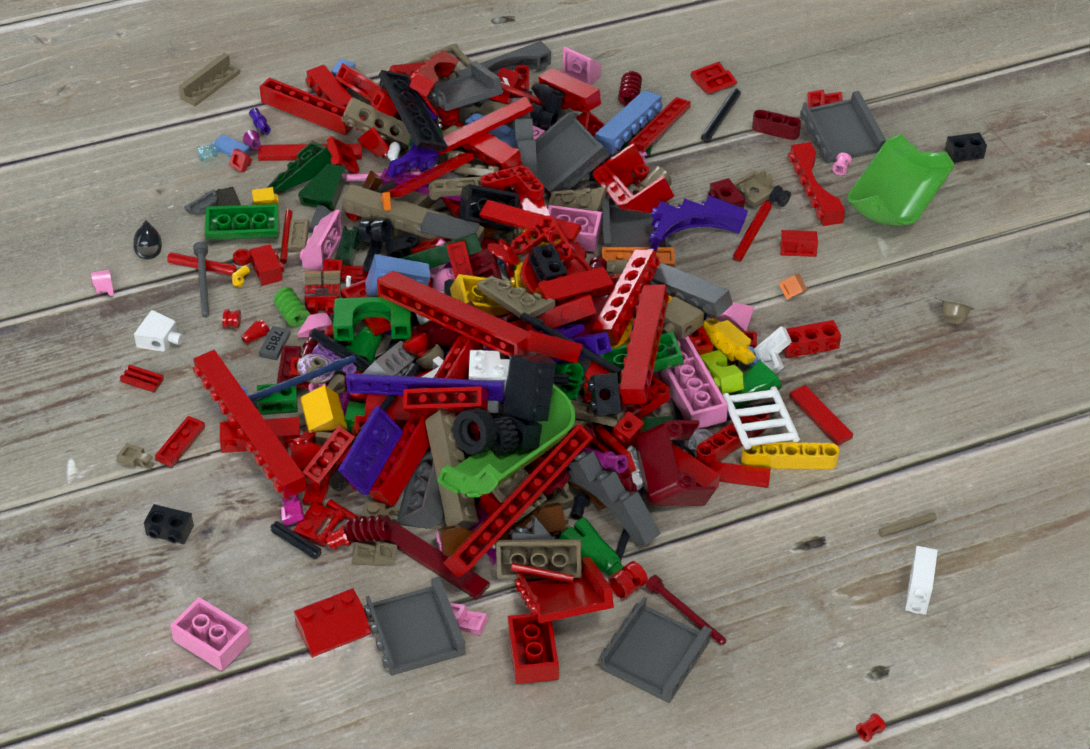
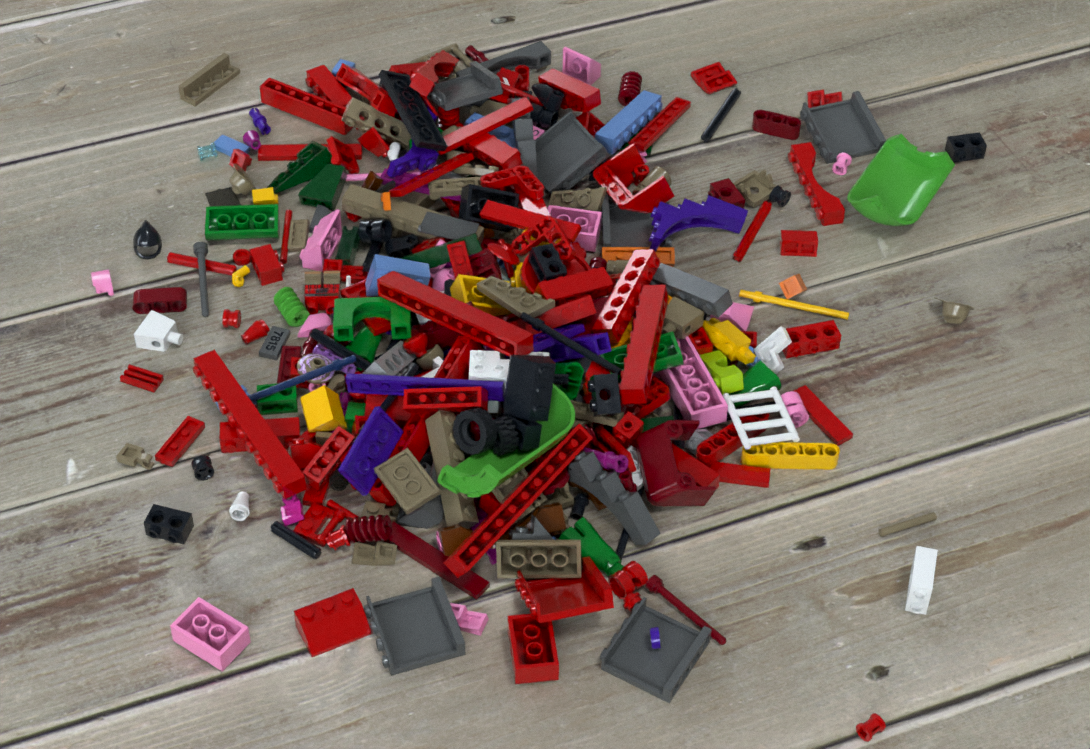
(160, 300): none -> dark red beam
(199, 205): dark grey tile -> none
(202, 467): none -> black wheel
(240, 508): none -> white cone
(241, 181): none -> dark tan piece
(407, 481): none -> dark tan tile
(473, 53): none -> dark red pin
(541, 572): red bar -> none
(553, 346): red tile -> none
(630, 600): none -> red plate
(655, 639): none -> dark purple tile
(759, 296): none -> yellow bar
(795, 408): none -> bright pink wheel

